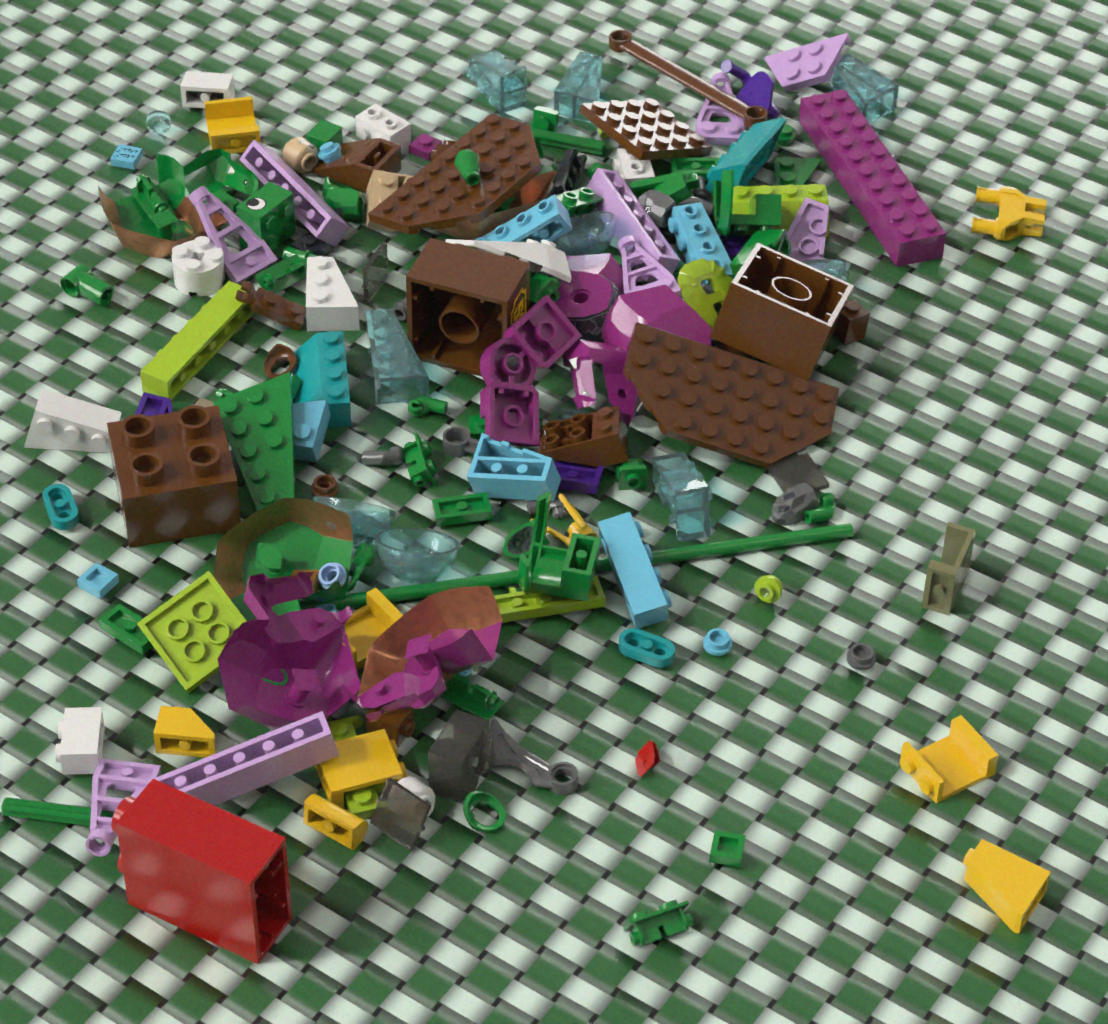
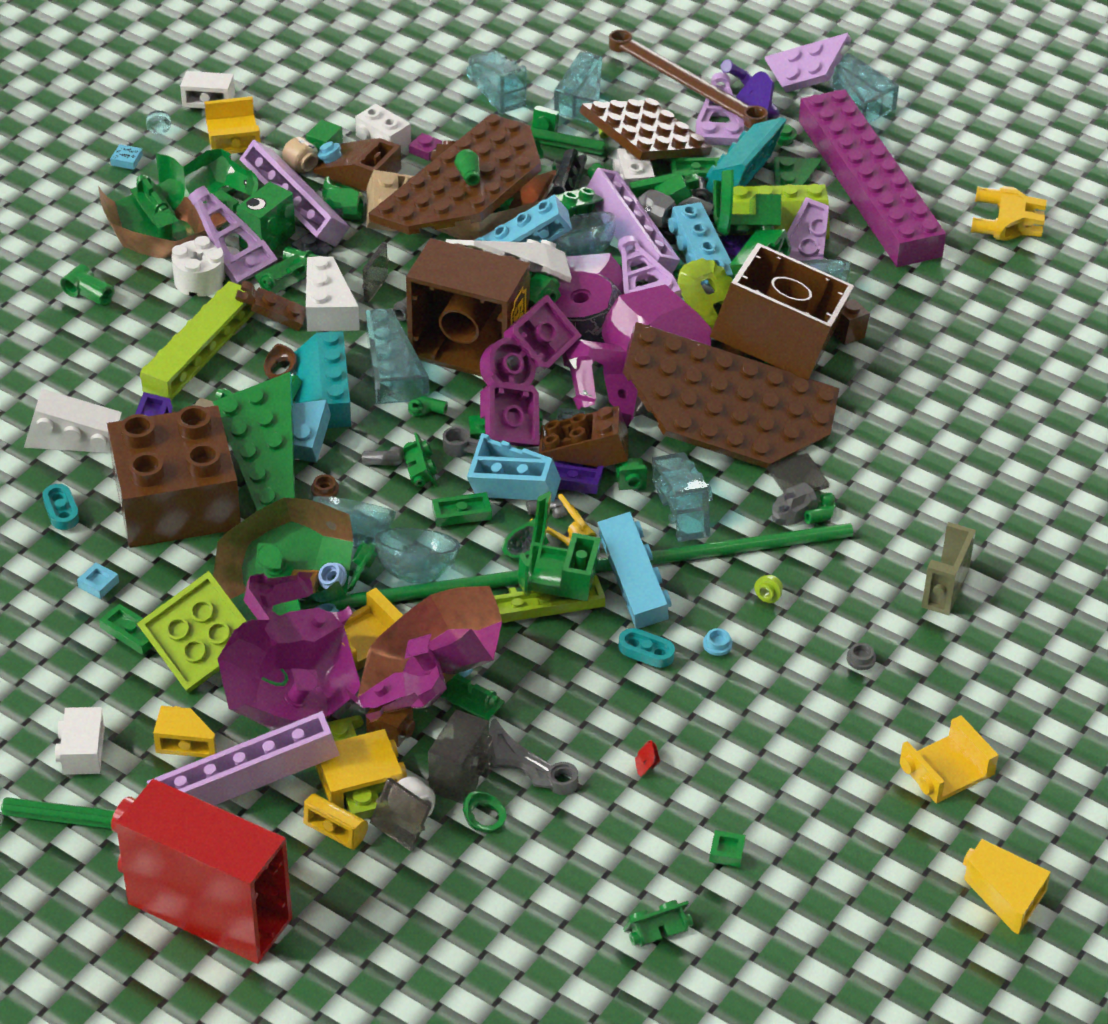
(120, 776): lavender plate -> none

